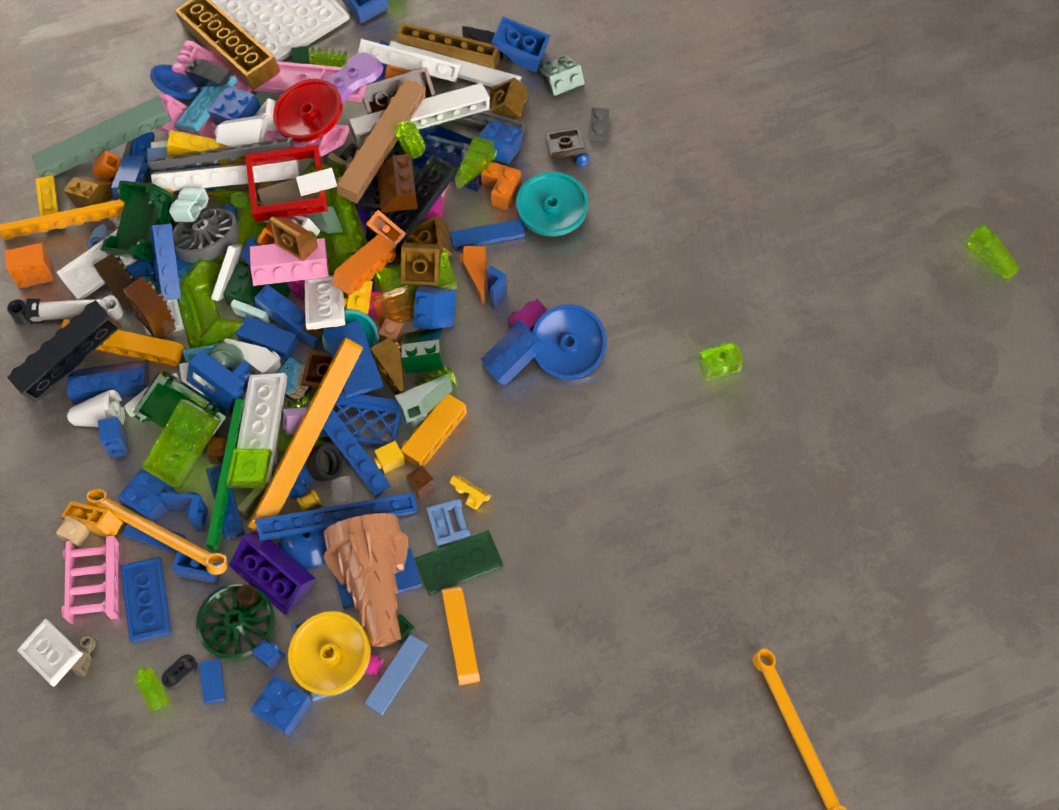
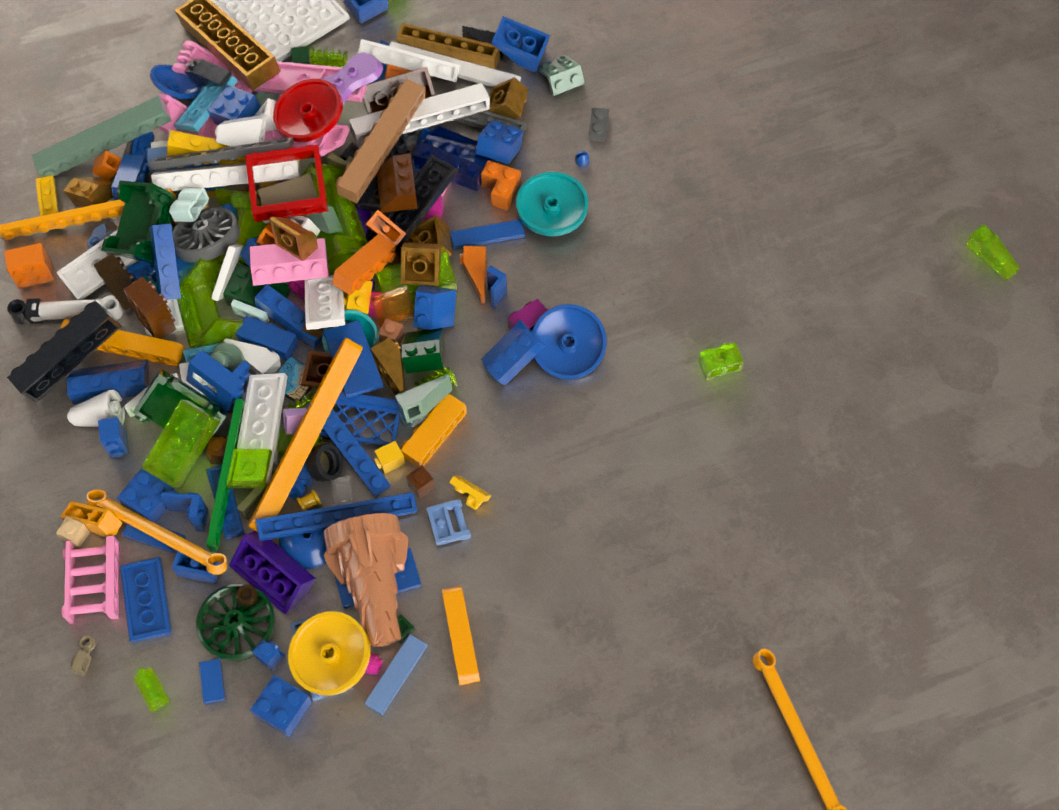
(49, 652): white tile -> none
(176, 671): black beam -> none
(316, 181): white tile -> none
(410, 139): clear neon green piece -> none
(458, 562): clear green tile -> none
(475, 161): clear neon green slope -> none
(565, 143): dark brown tile -> none

